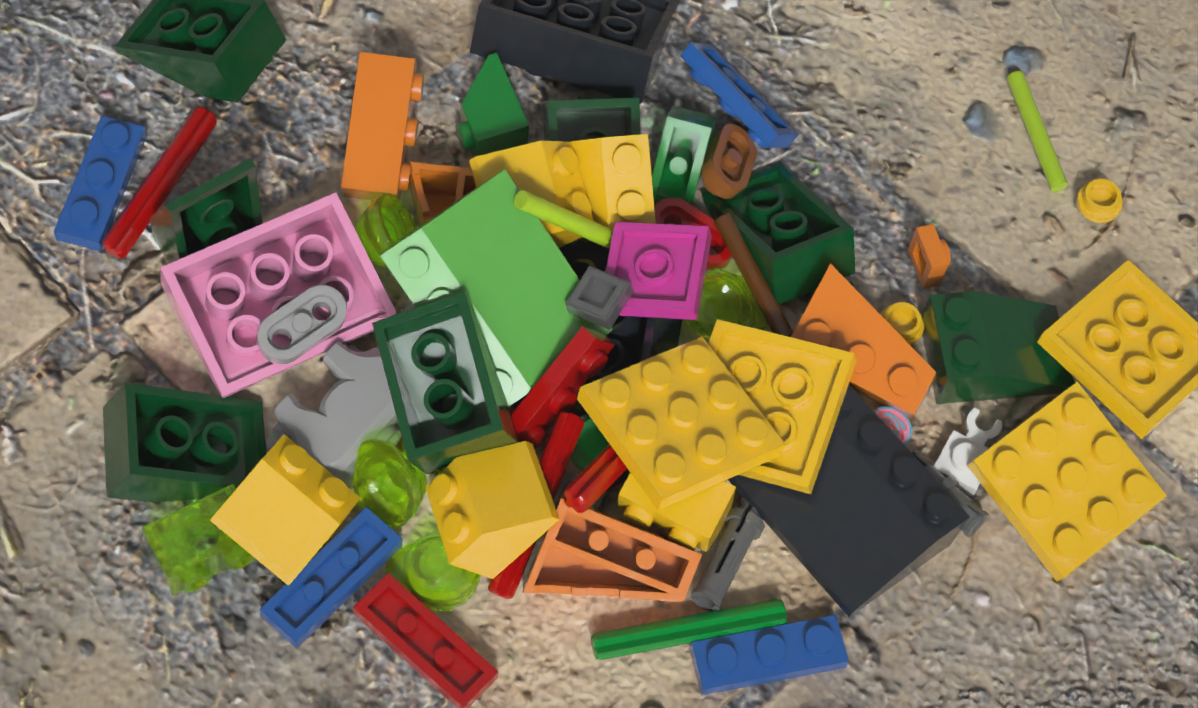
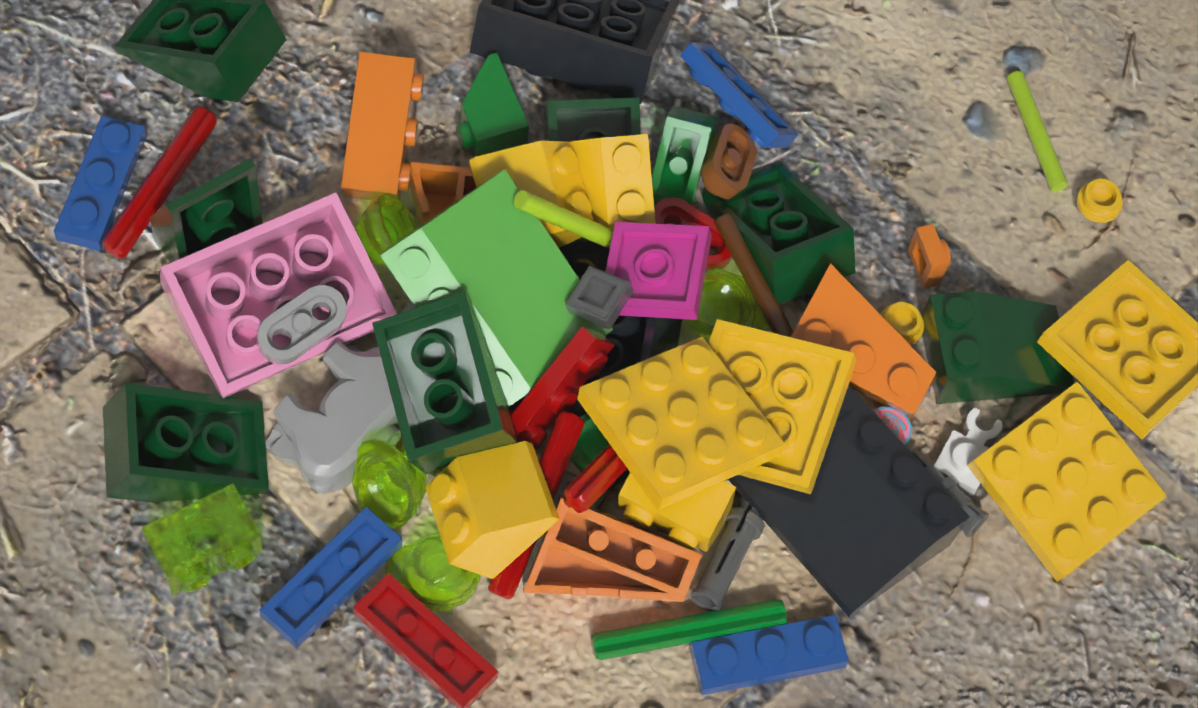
(285, 509): yellow slope -> none

